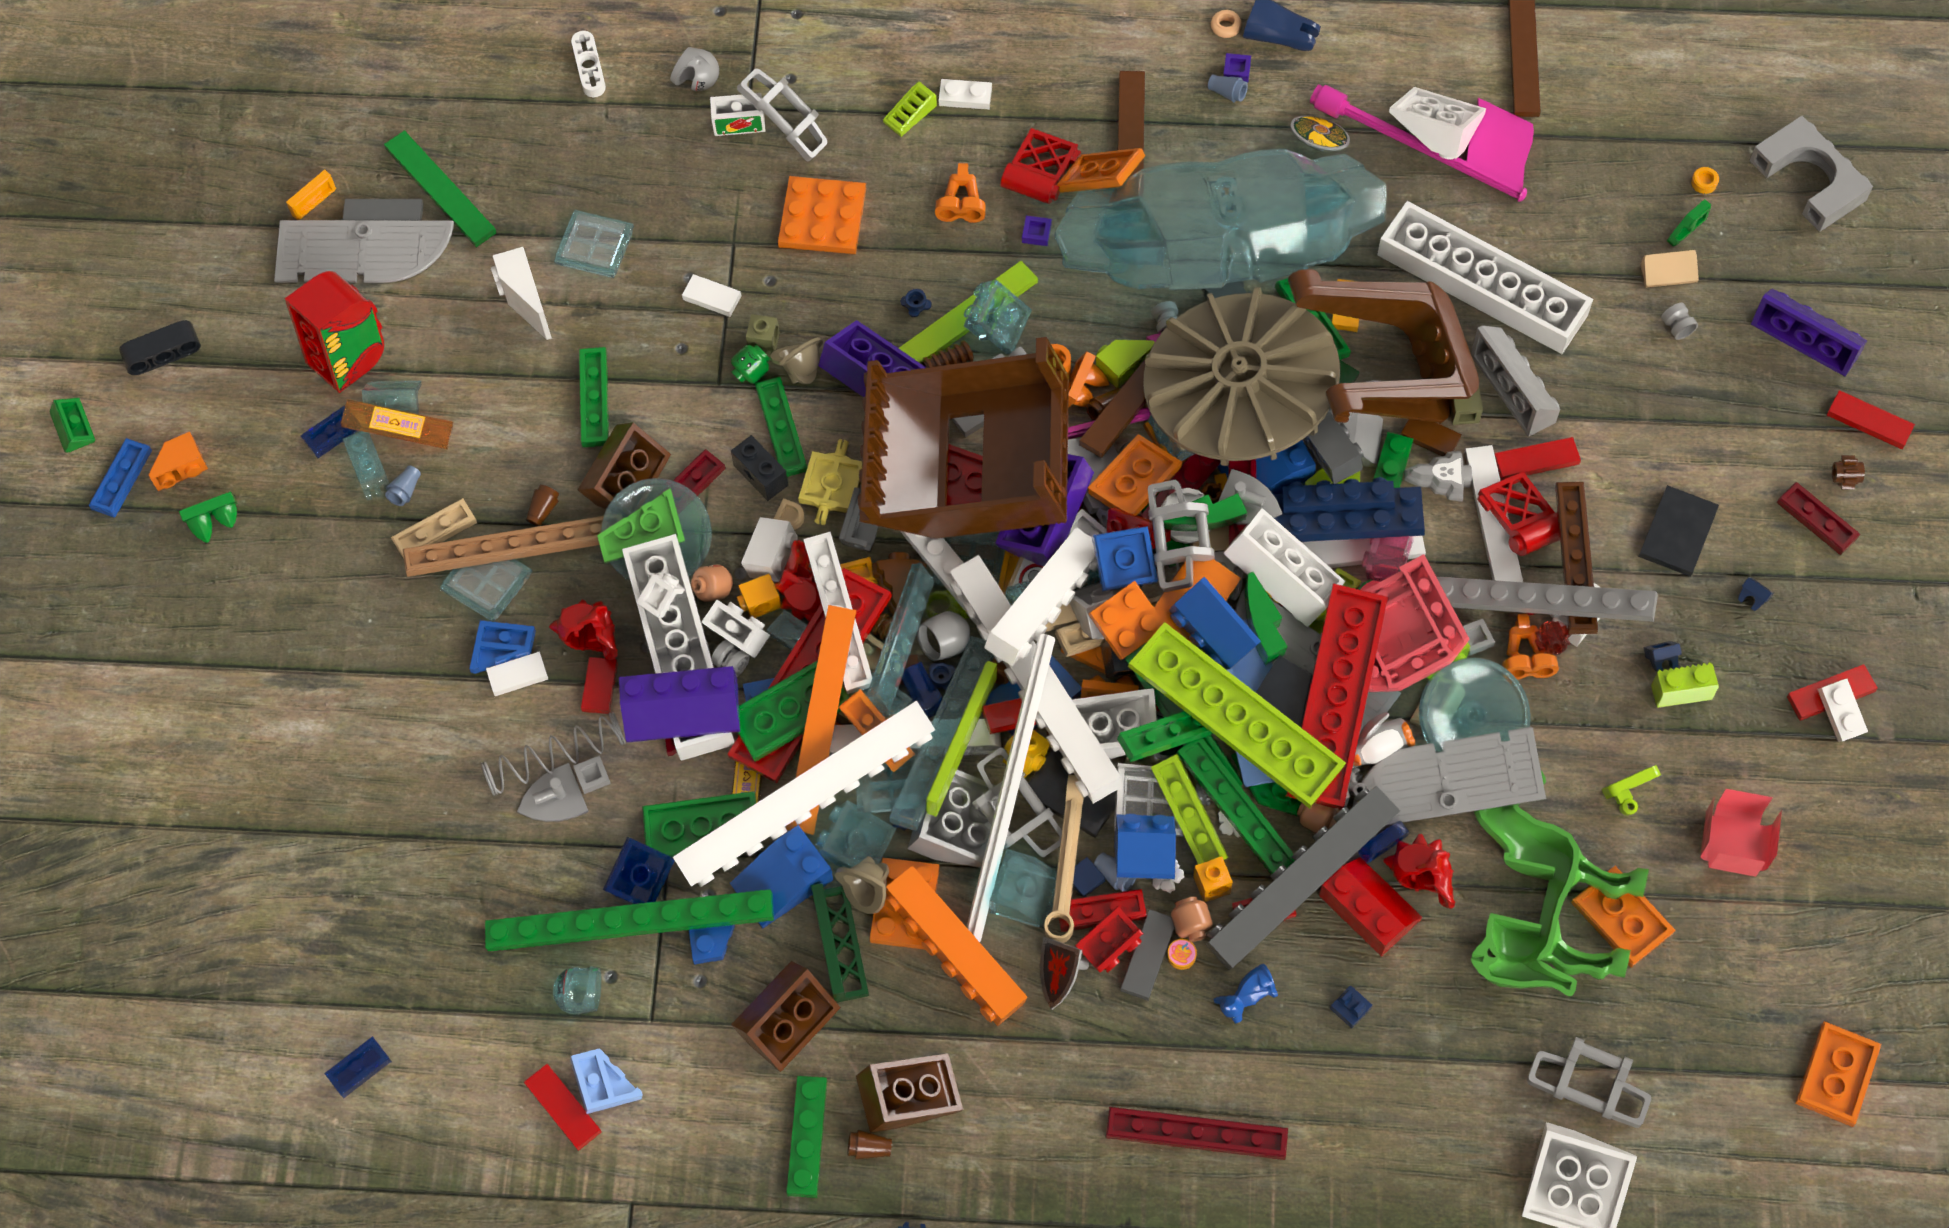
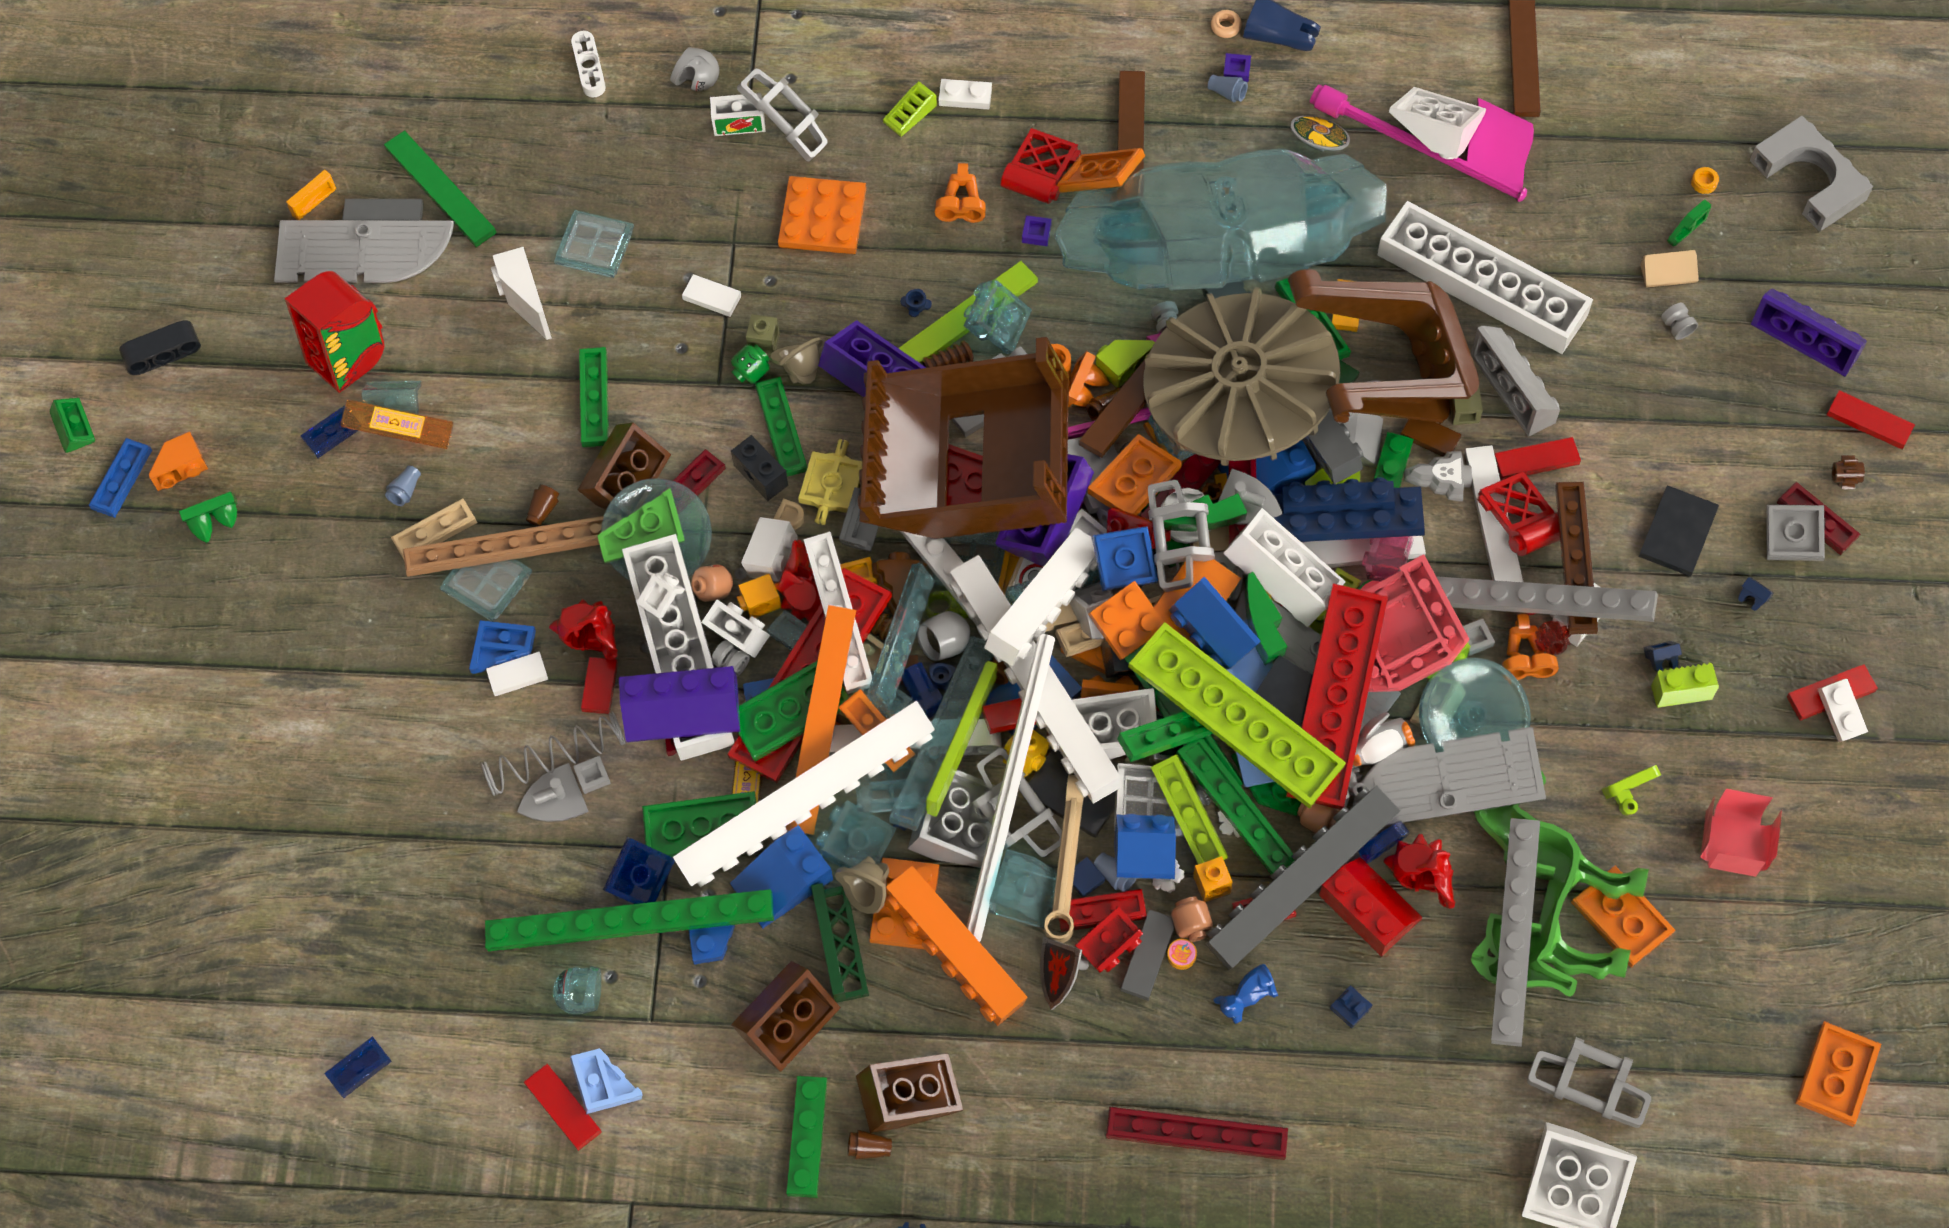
(366, 463): clear light blue hinge -> none
(1515, 932): none -> light grey plate
(1795, 532): none -> light grey tile

